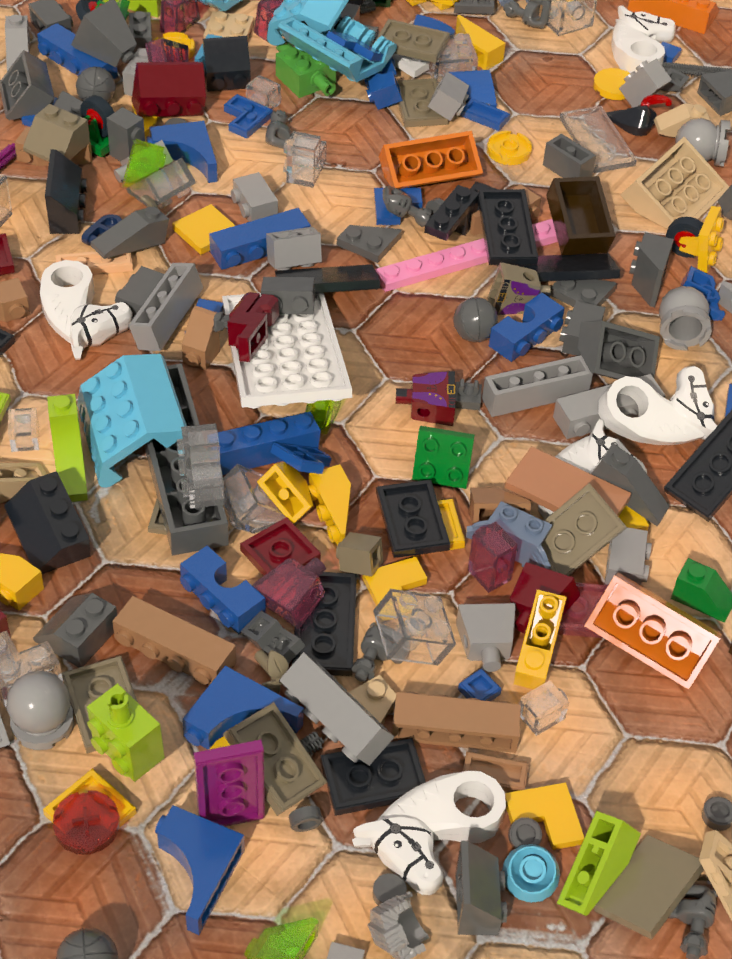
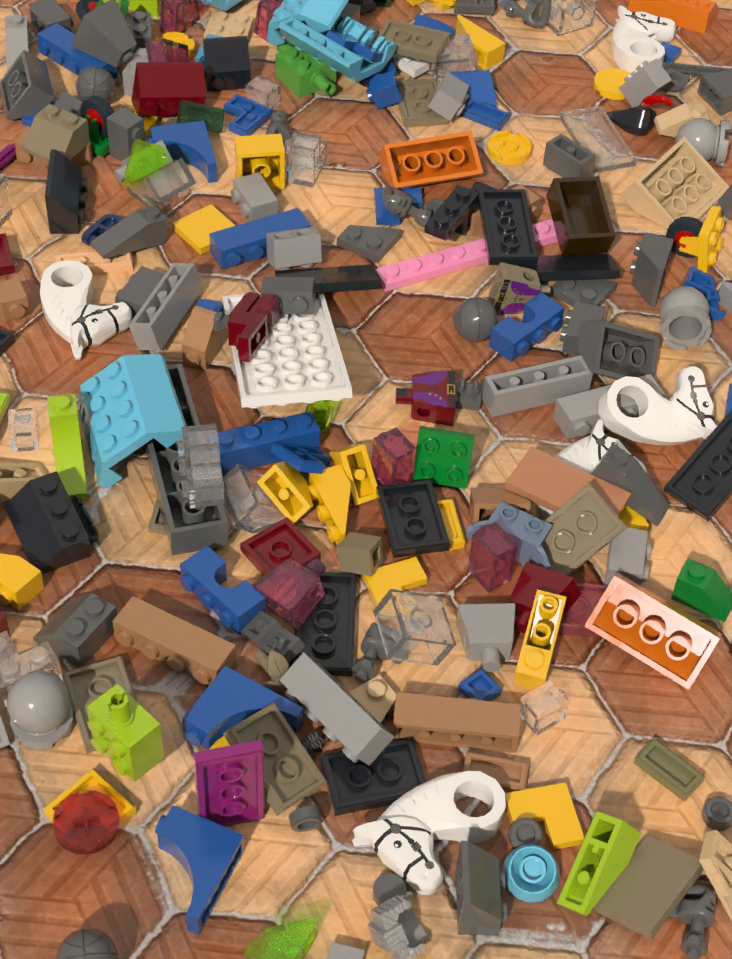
(85, 519): none -> black axle
(195, 112): none -> clear green tile
(261, 155): none -> yellow brick
(358, 469): none -> yellow slope
(393, 458): none -> clear pink brick
(669, 769): none -> olive tile

